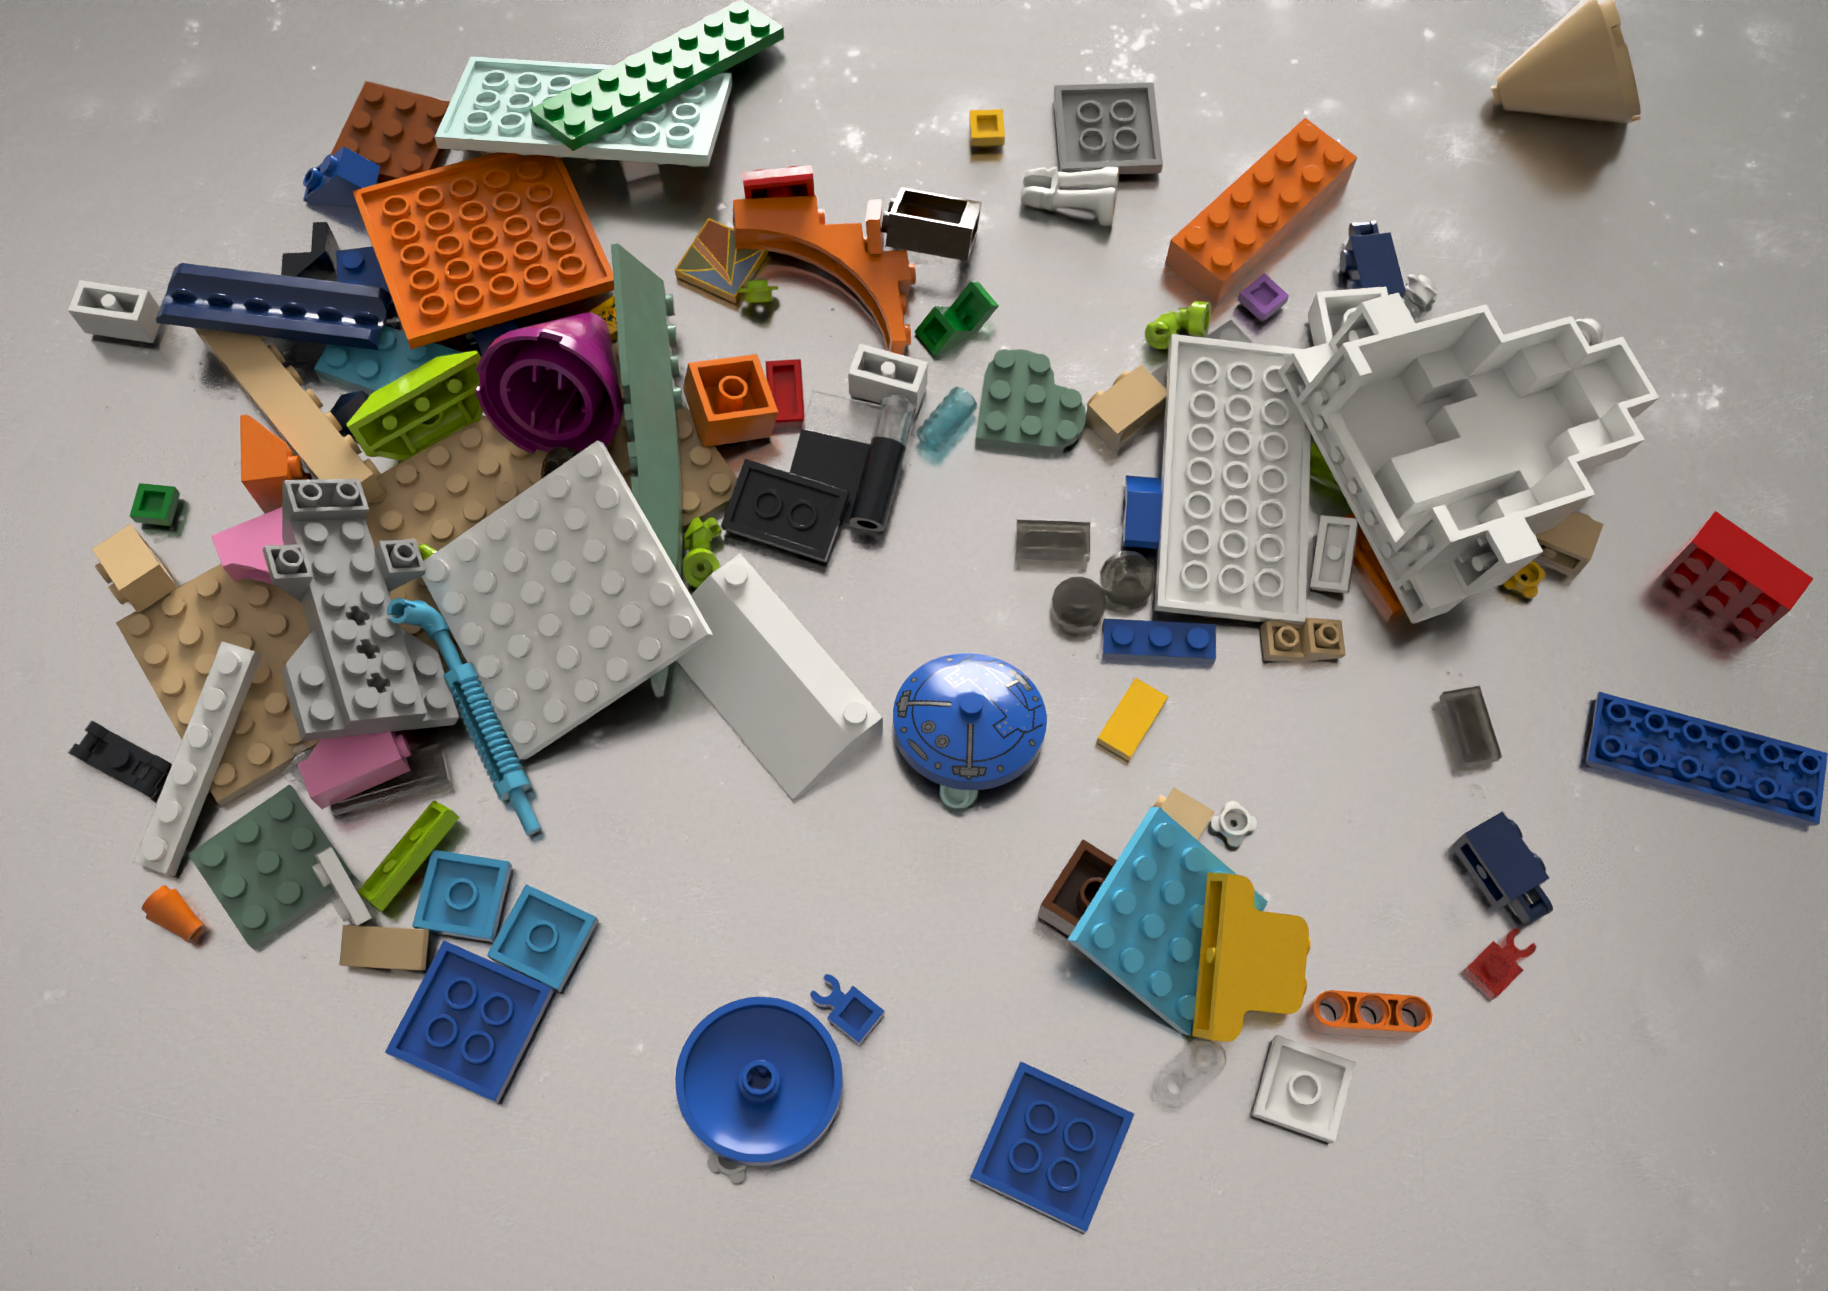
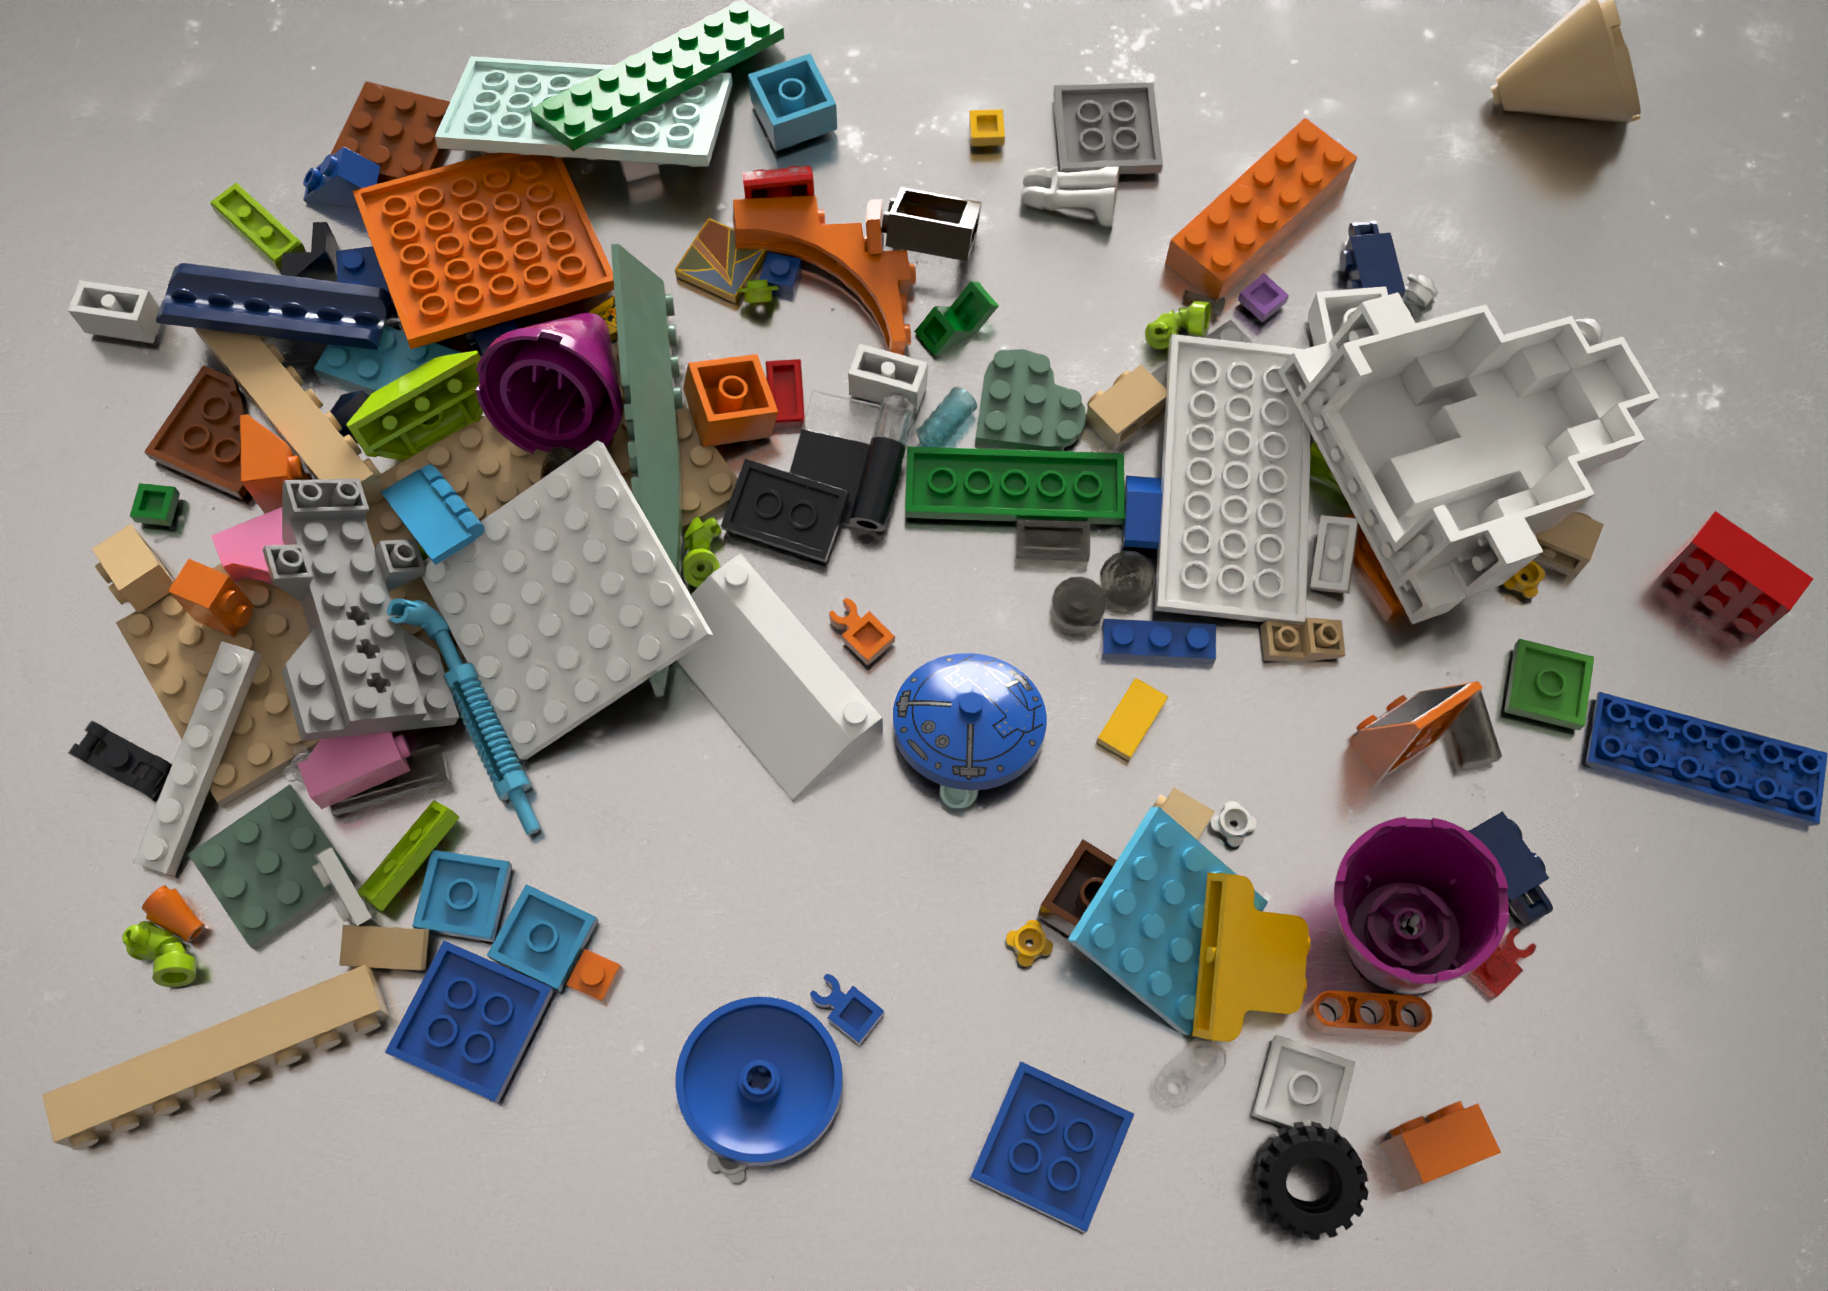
(171, 962): none -> lime arm
(204, 433): none -> dark orange plate
(211, 598): none -> orange brick
(214, 1057): none -> tan brick
(256, 224): none -> lime tile
(433, 513): none -> dark azure windscreen
(594, 976): none -> orange plate
(781, 272): none -> blue plate
(793, 101): none -> medium azure brick
(864, 635): none -> orange plate
(1014, 485): none -> green plate
(1033, 932): none -> yellow plate
(1216, 305): none -> clear smoke piece
(1321, 1214): none -> black tyre
(1410, 726): none -> orange slope
(1422, 878): none -> magenta cone
(1436, 1148): none -> orange brick
(1549, 684): none -> bright green plate

